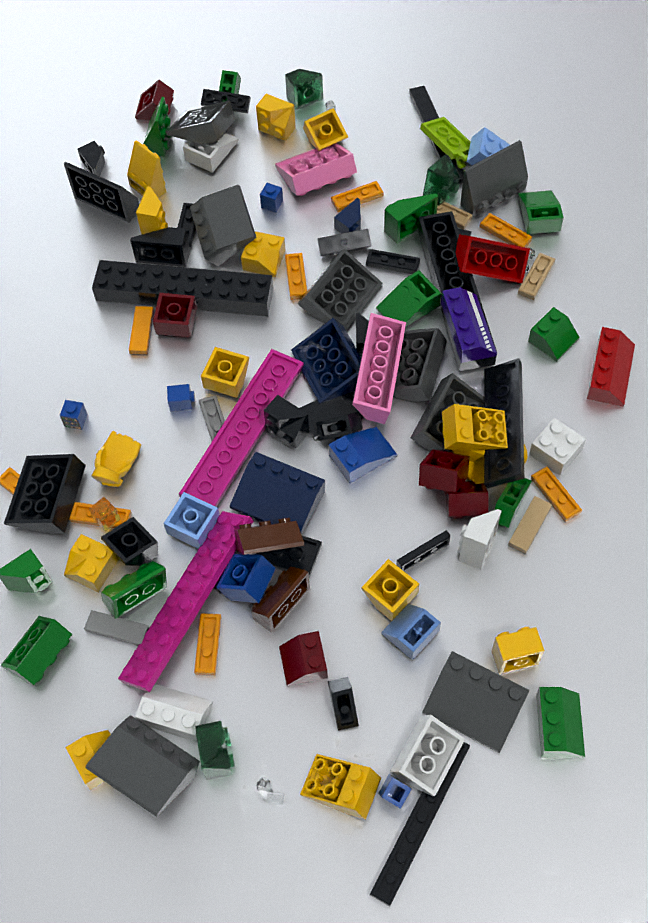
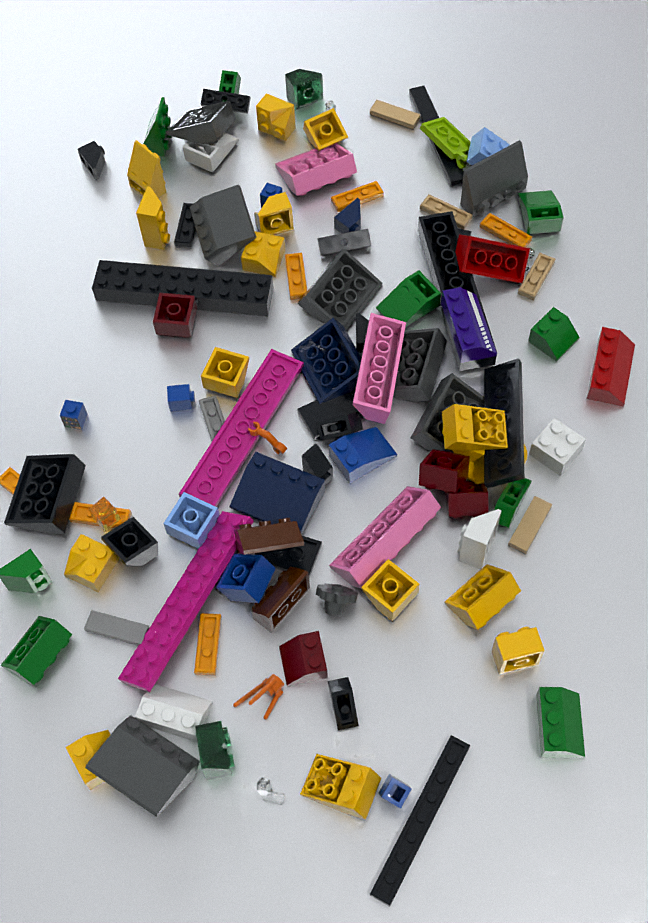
(101, 193): black slope -> none
(115, 459): yellow hair -> none
(134, 588): green slope -> none
(141, 330): light orange tile -> none
(150, 98): dark red slope -> none
(162, 247): black slope -> none
(269, 686): none -> orange plant
(275, 215): none -> yellow slope
(277, 446): none -> orange arm
(286, 421): black slope -> none
(317, 464): none -> black slope
(336, 597): none -> dark grey plant
(385, 535): none -> bright pink slope
(392, 261): black tile -> none
(394, 114): none -> tan tile
(403, 215): green slope -> none
(412, 630): medium blue slope -> none
(424, 551): black tile -> none
(427, 755): white slope -> none
(442, 179): clear green slope -> none
(476, 701): dark grey slope -> none
(483, 596): none -> yellow slope
(556, 494): light orange tile -> none

